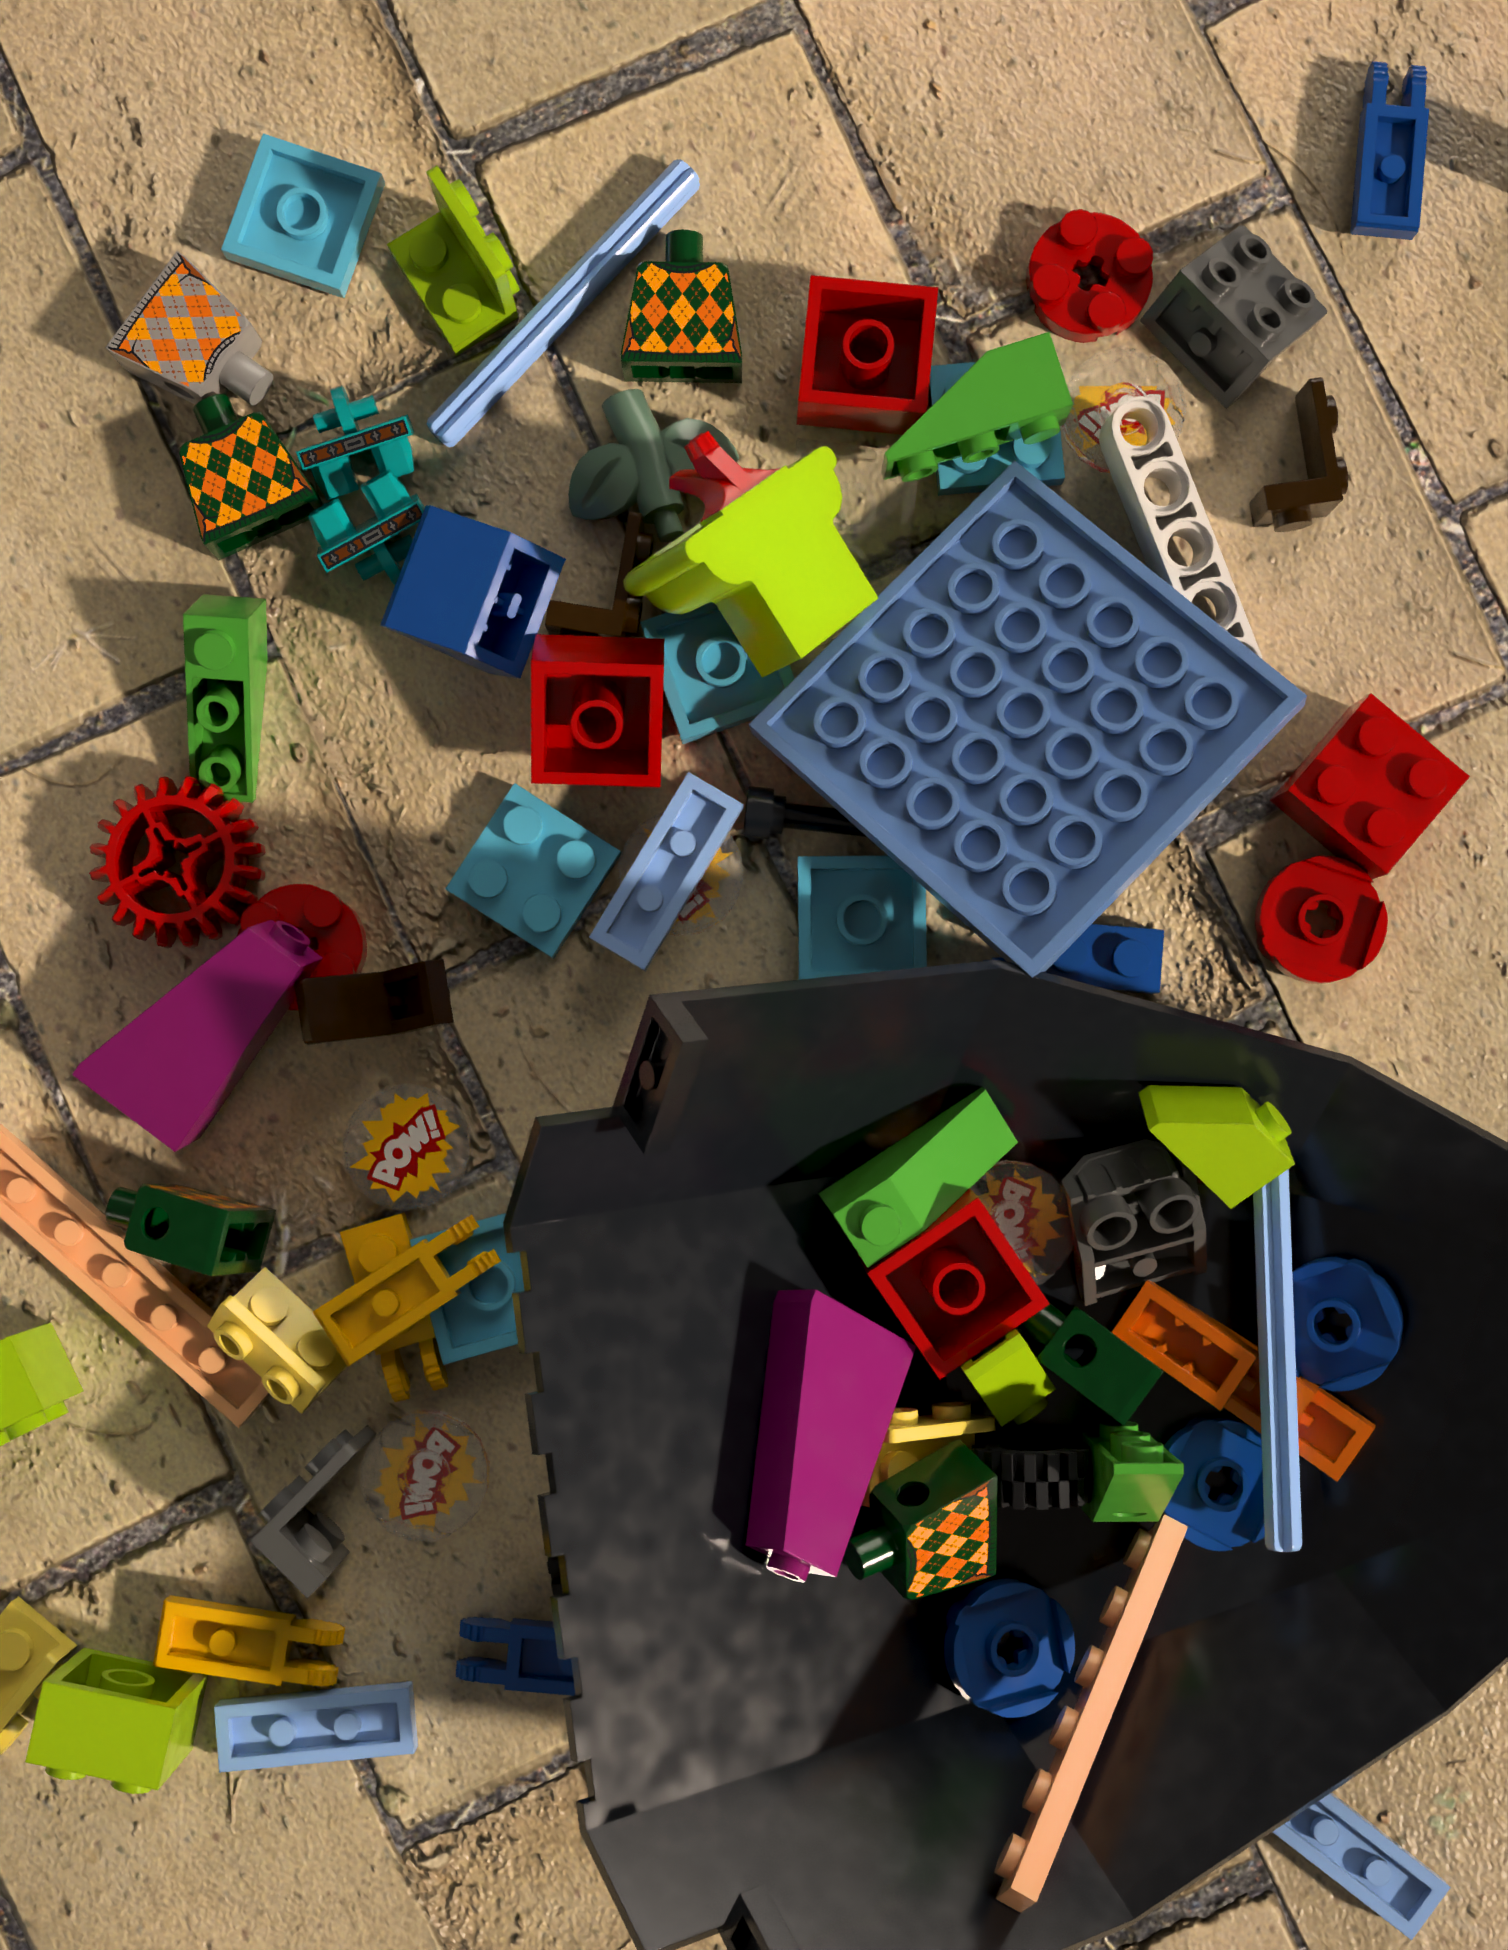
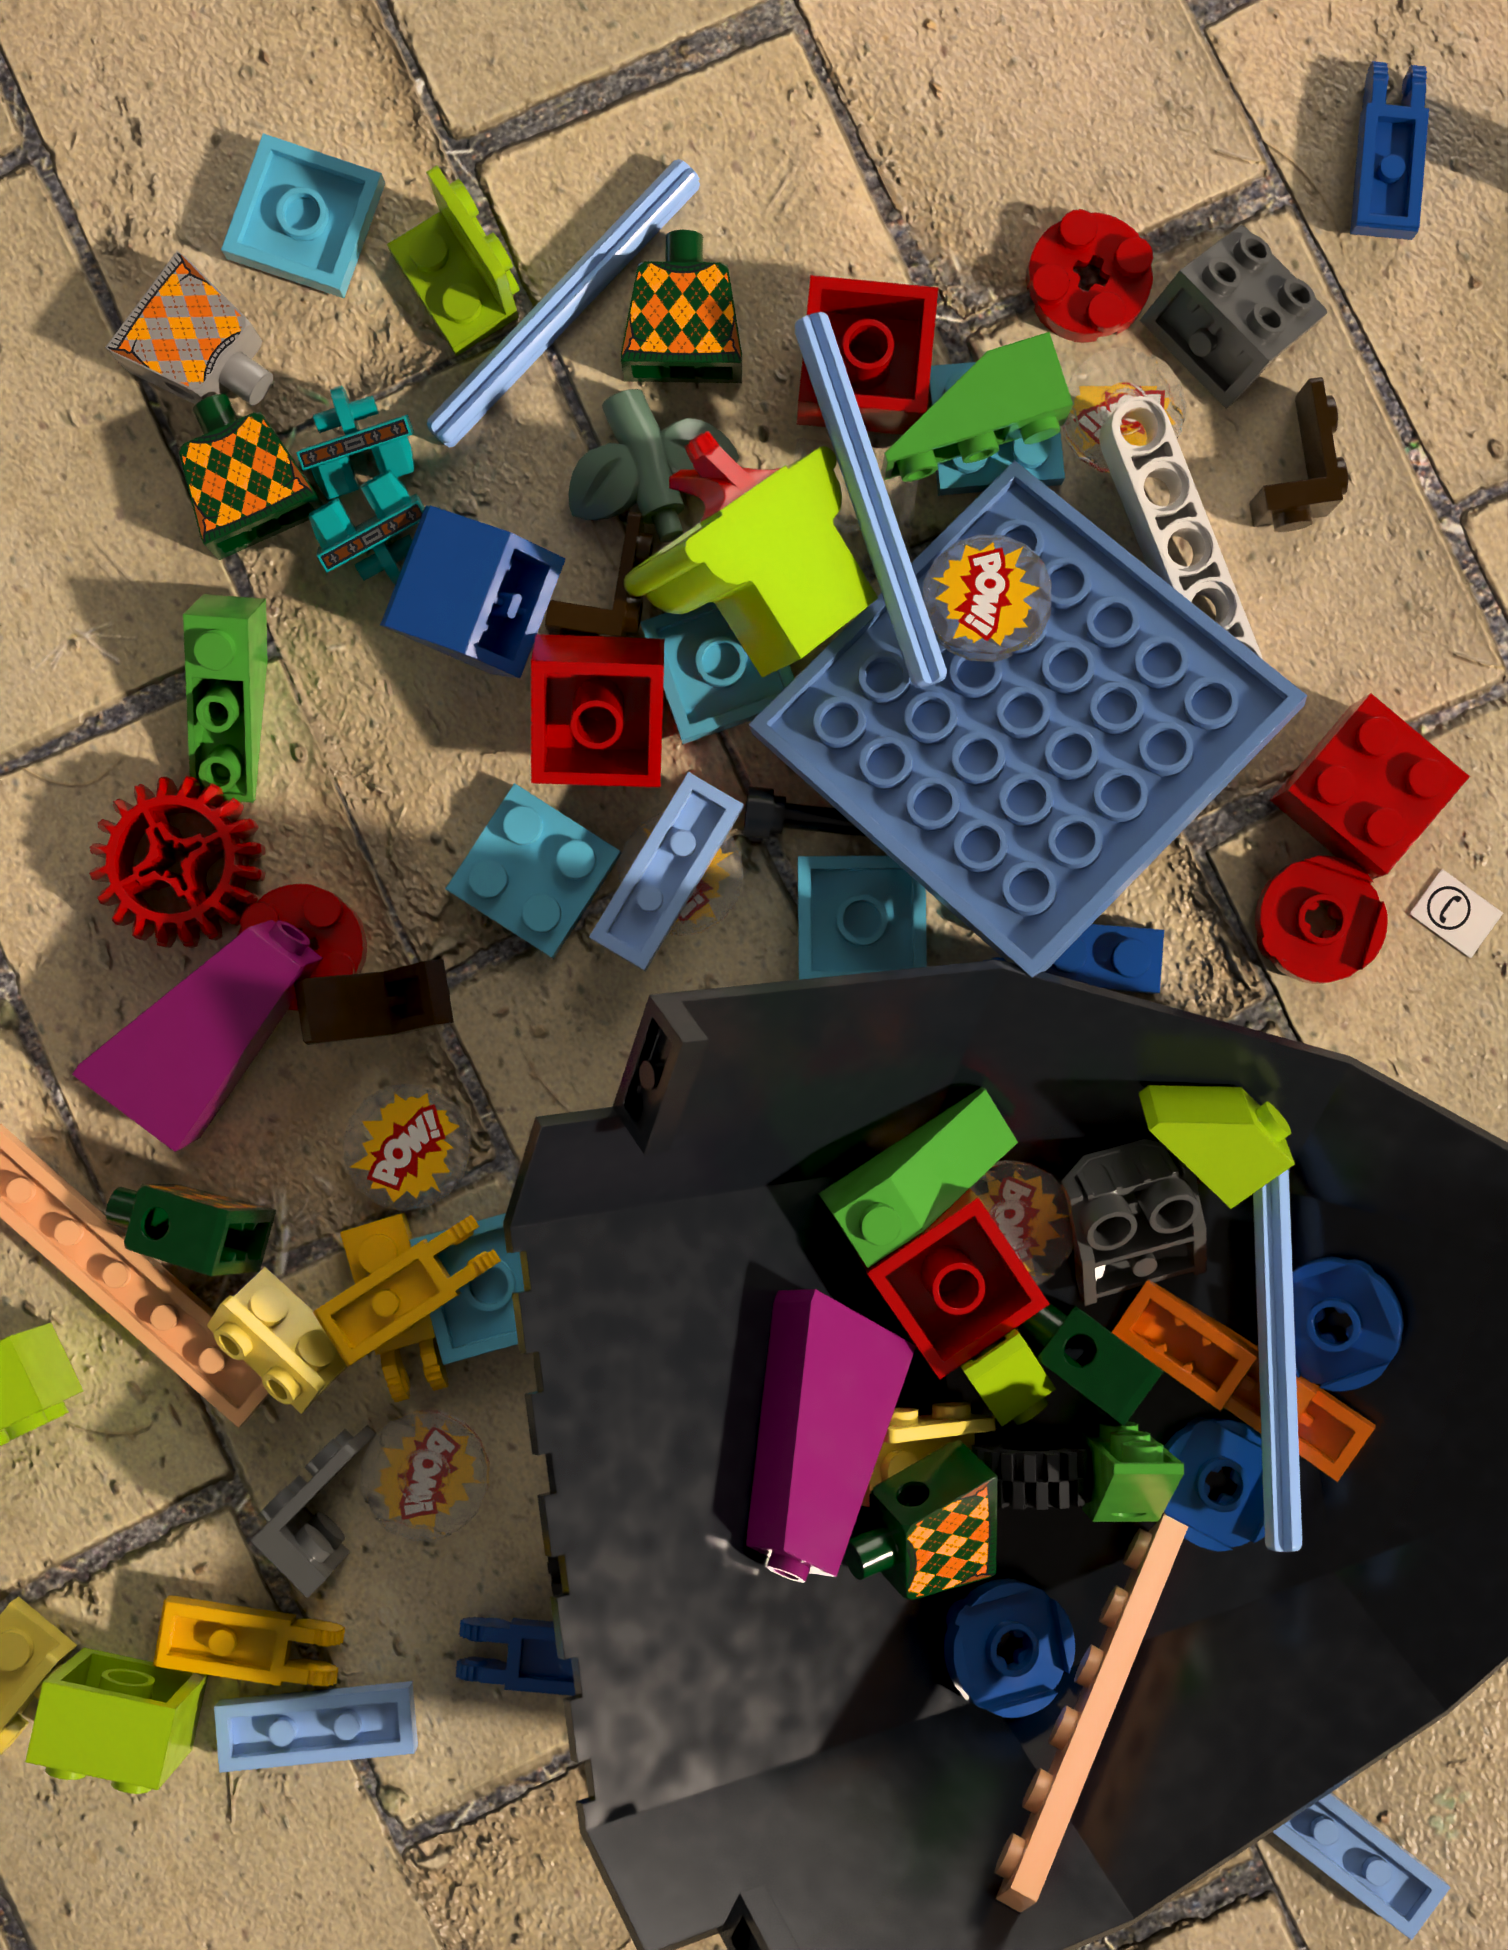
(870, 500): none -> light blue axle
(987, 597): none -> tile
(1456, 913): none -> white sticker

